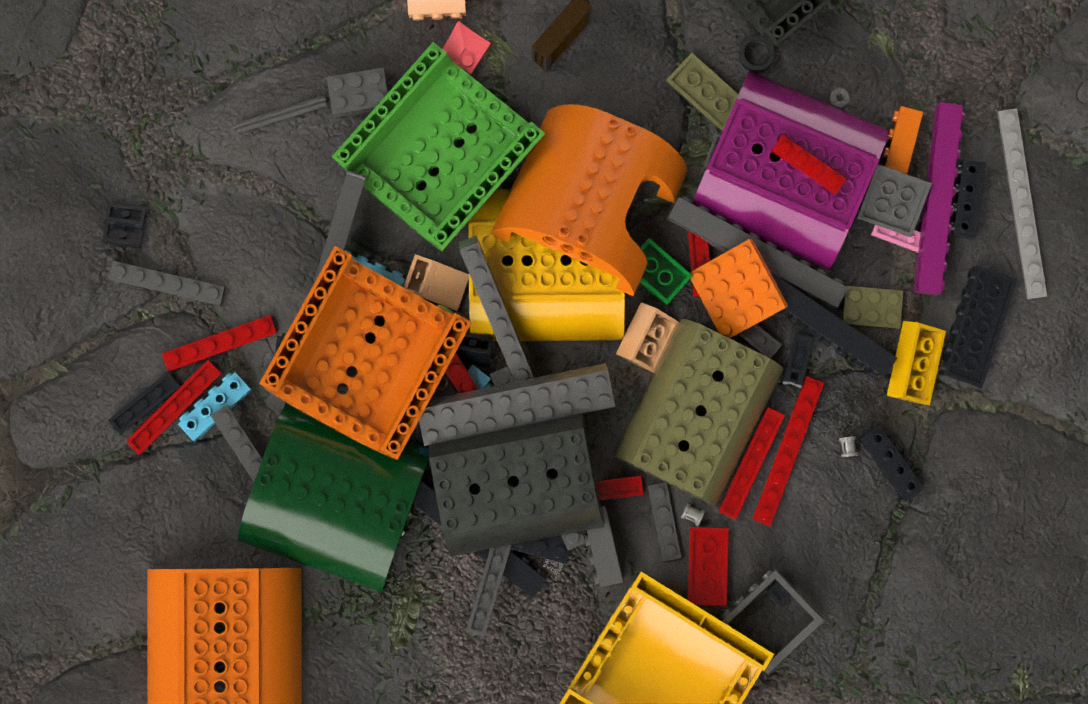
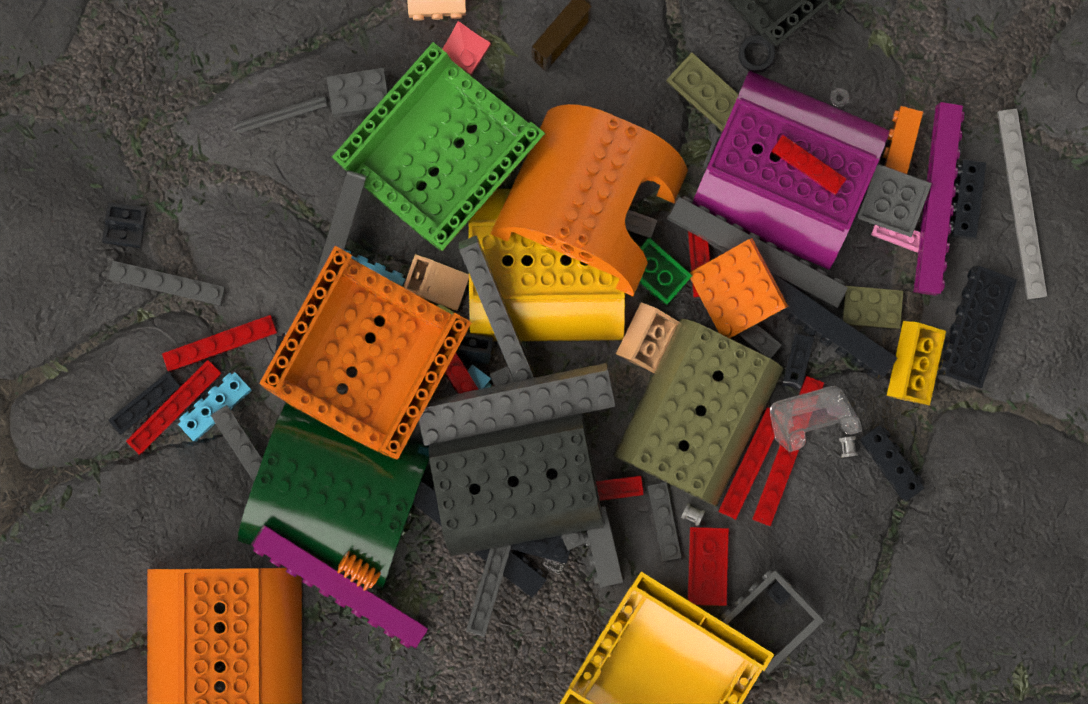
(331, 583): none -> magenta brick
(357, 571): none -> orange piece
(640, 224): none -> light grey plate
(810, 412): none -> clear windscreen

